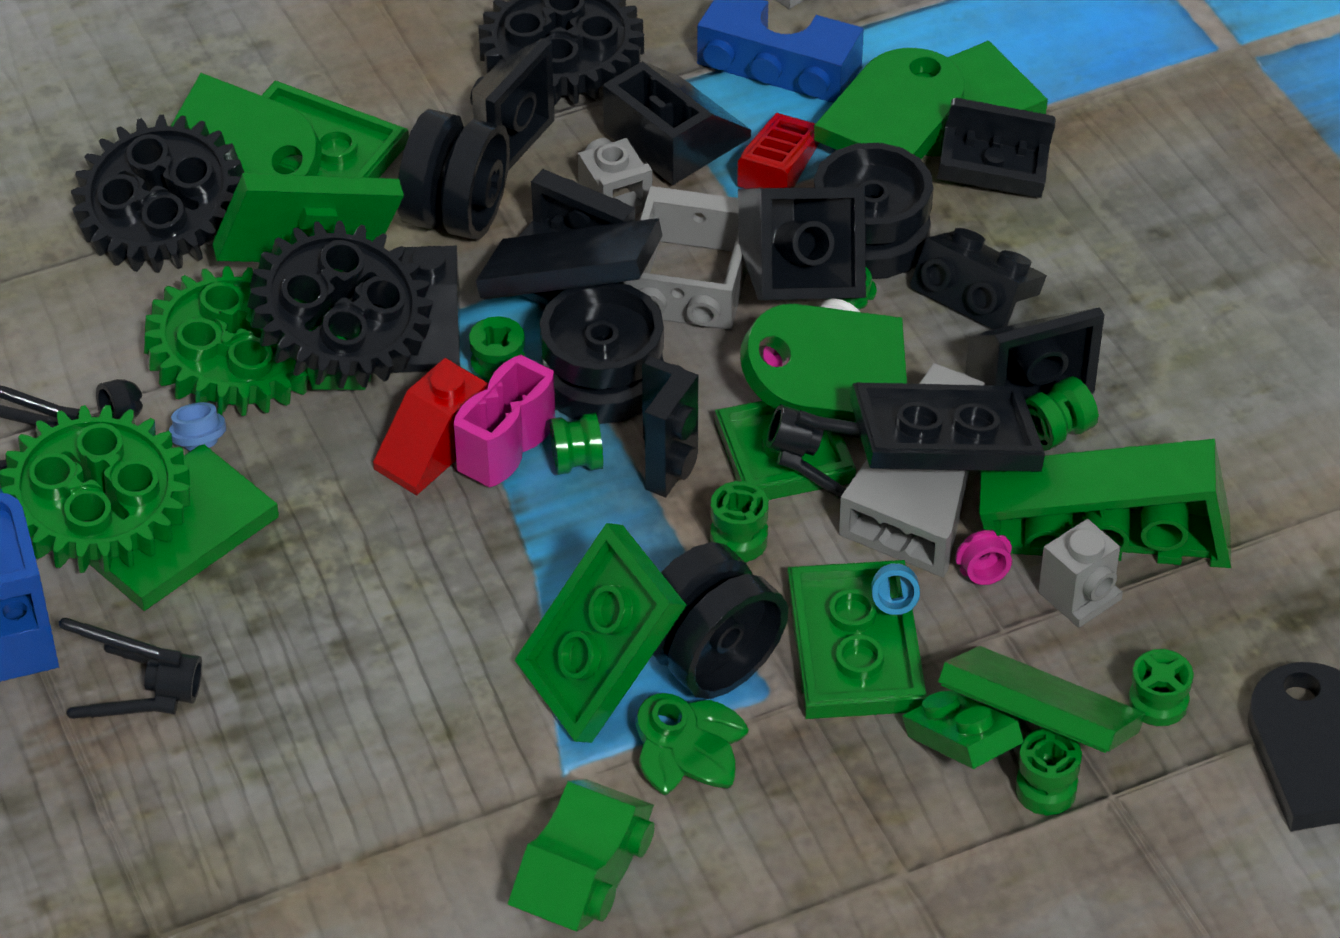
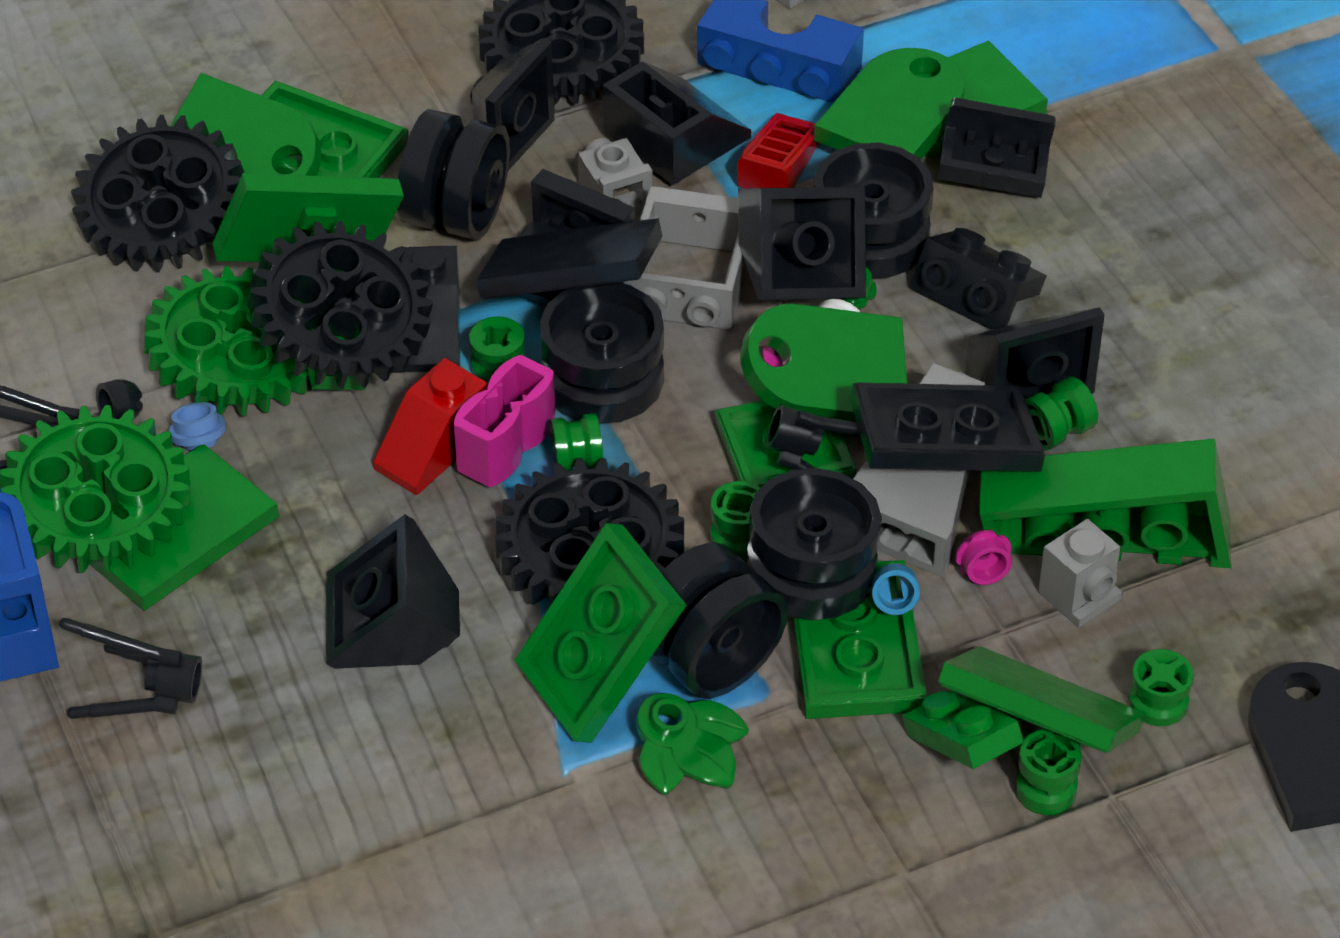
(390, 602): none -> black slope
(560, 517): none -> black gear
(582, 855): green brick -> none
(668, 424): black bracket -> none
(815, 541): none -> black wheel

